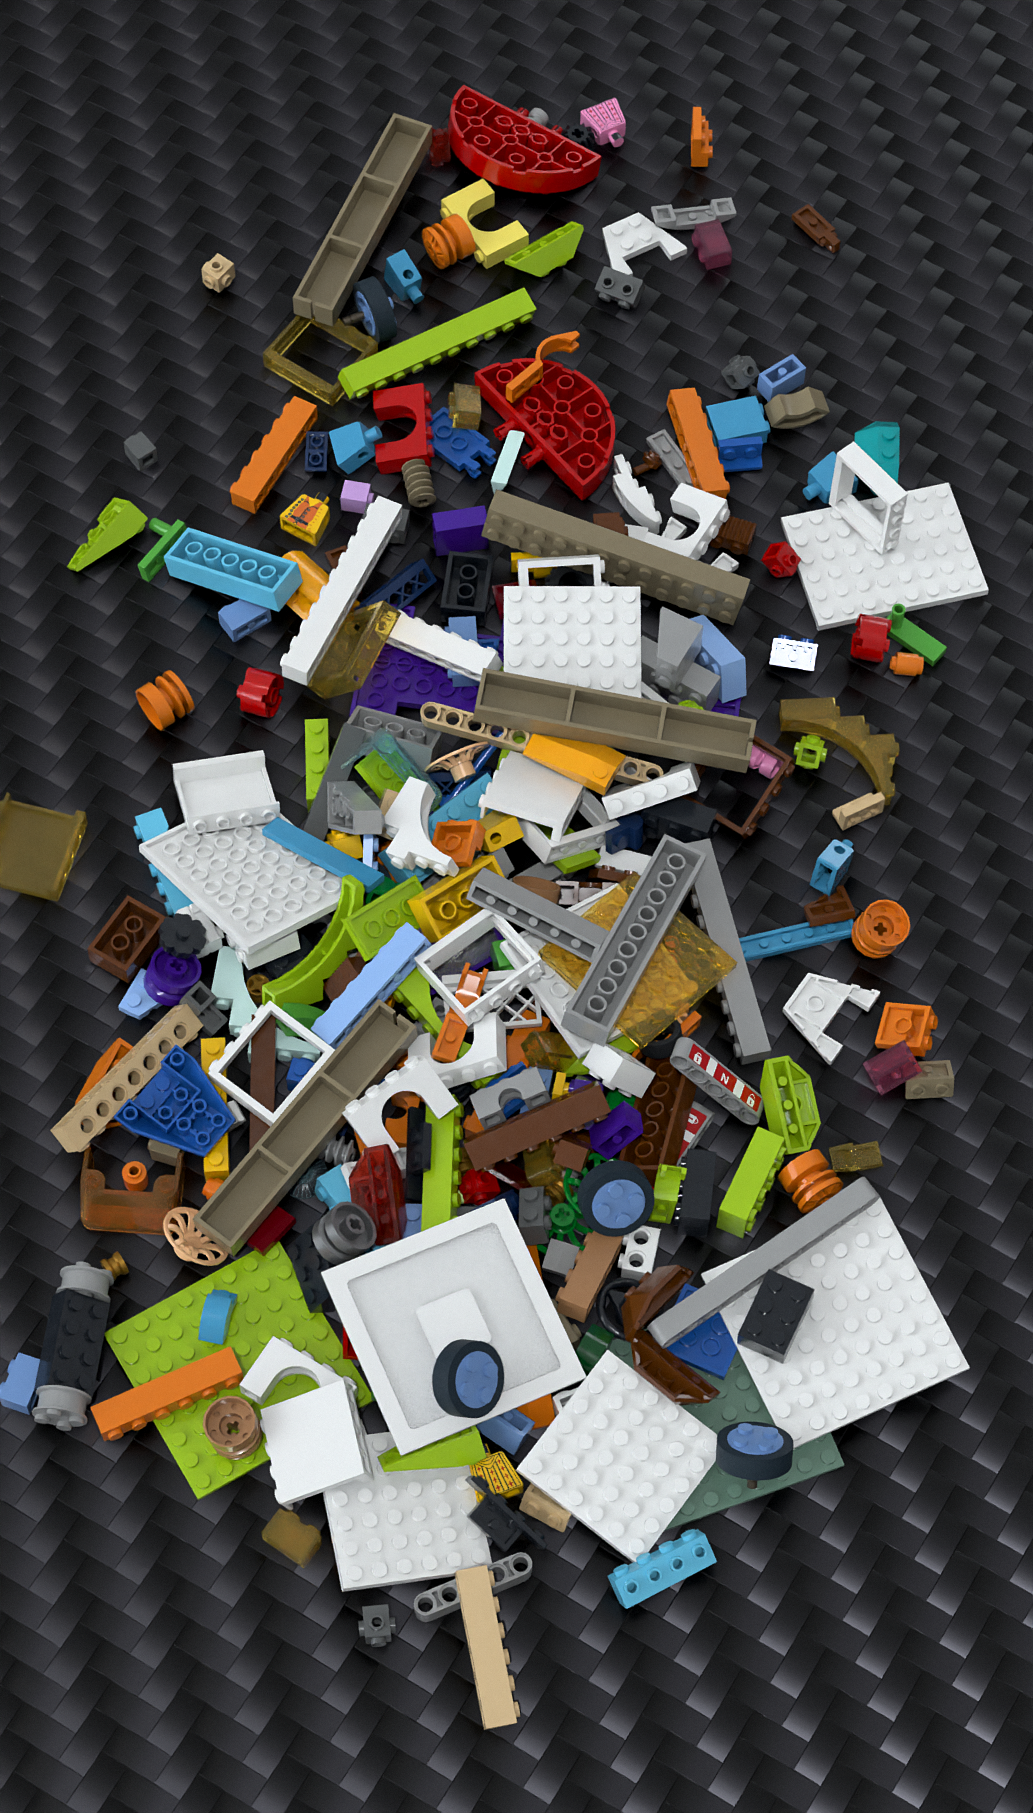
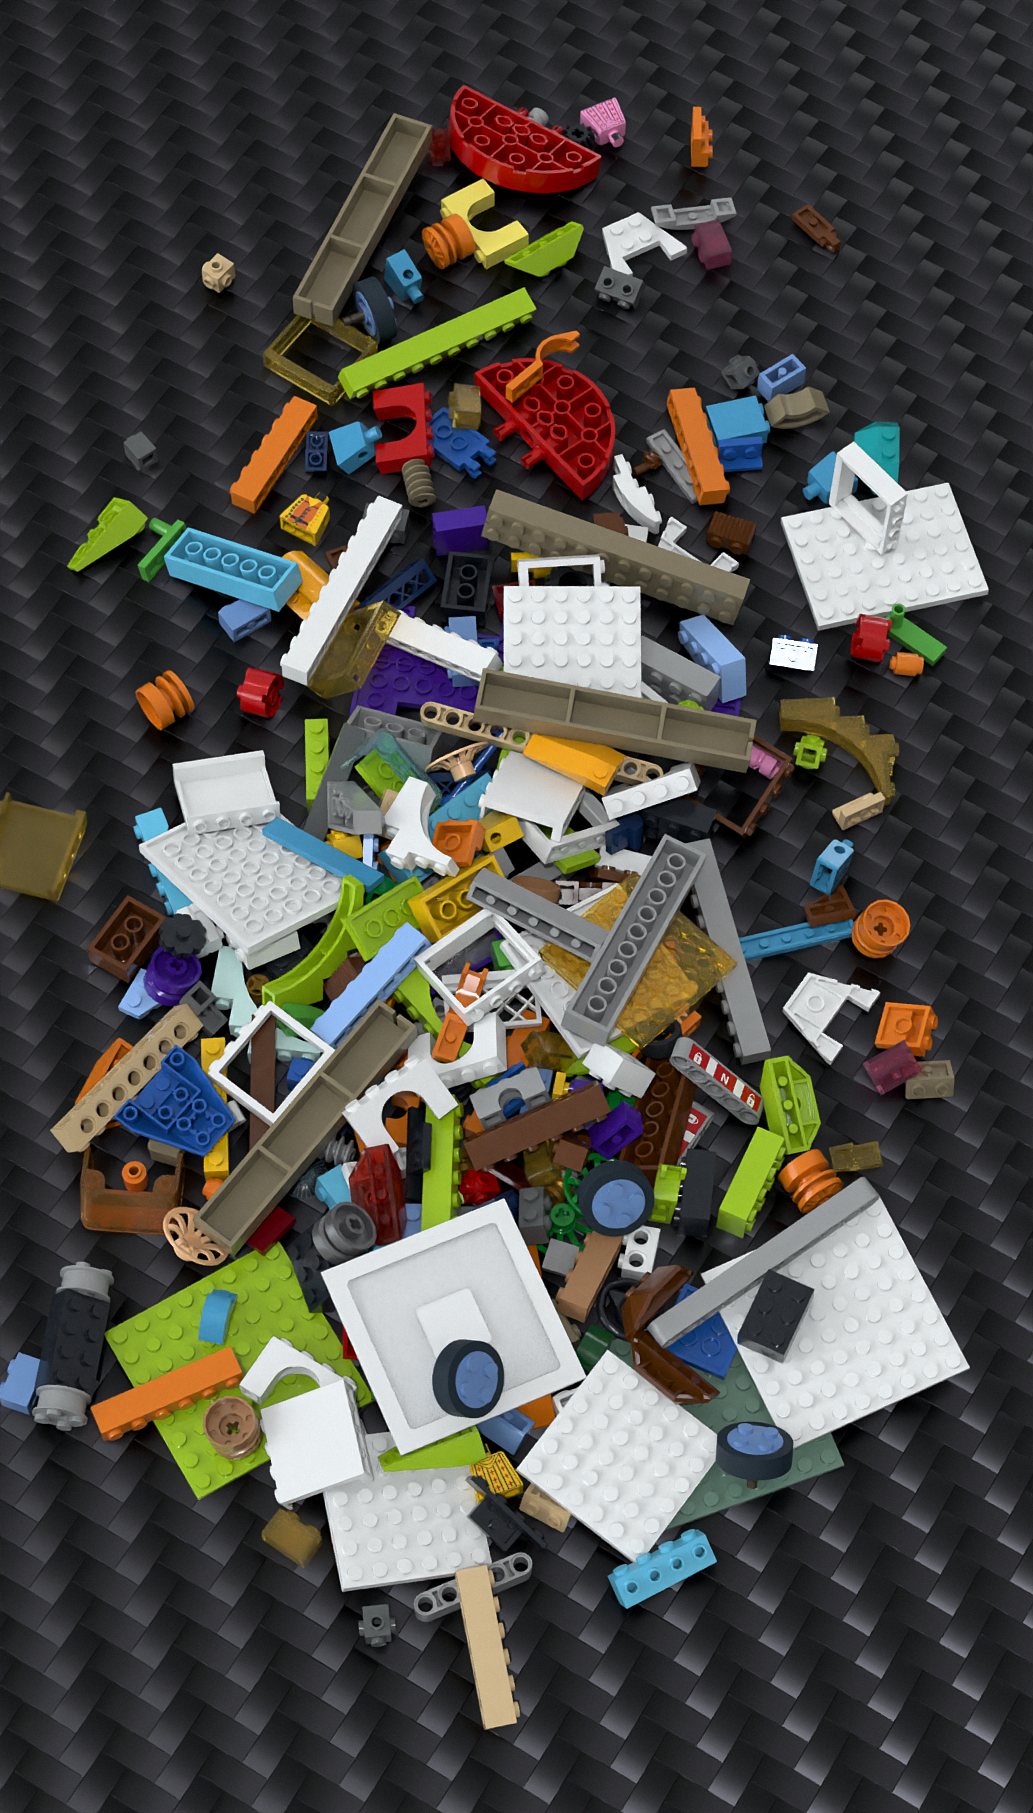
(115, 1265): pearl gold wheel -> none
(355, 496): lavender brick -> none
(506, 460): light aqua slope -> none
(677, 647): light grey slope -> none
(700, 506): white arch -> none
(781, 559): red brick -> none

